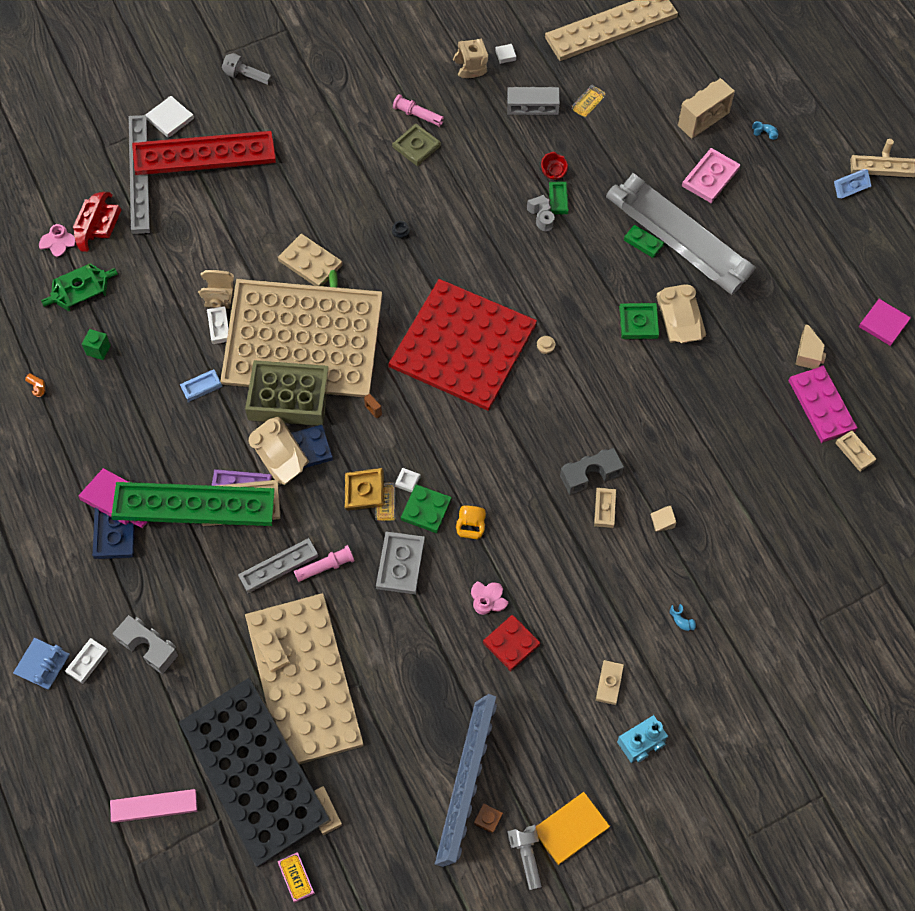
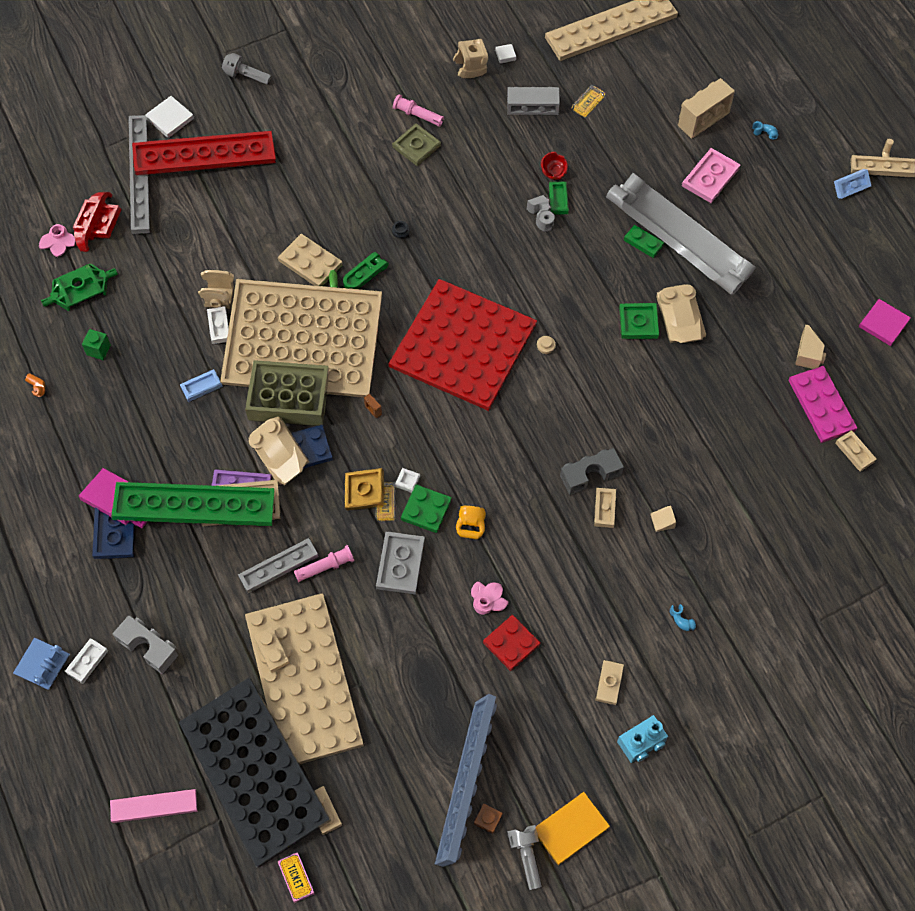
(364, 271): none -> green plate

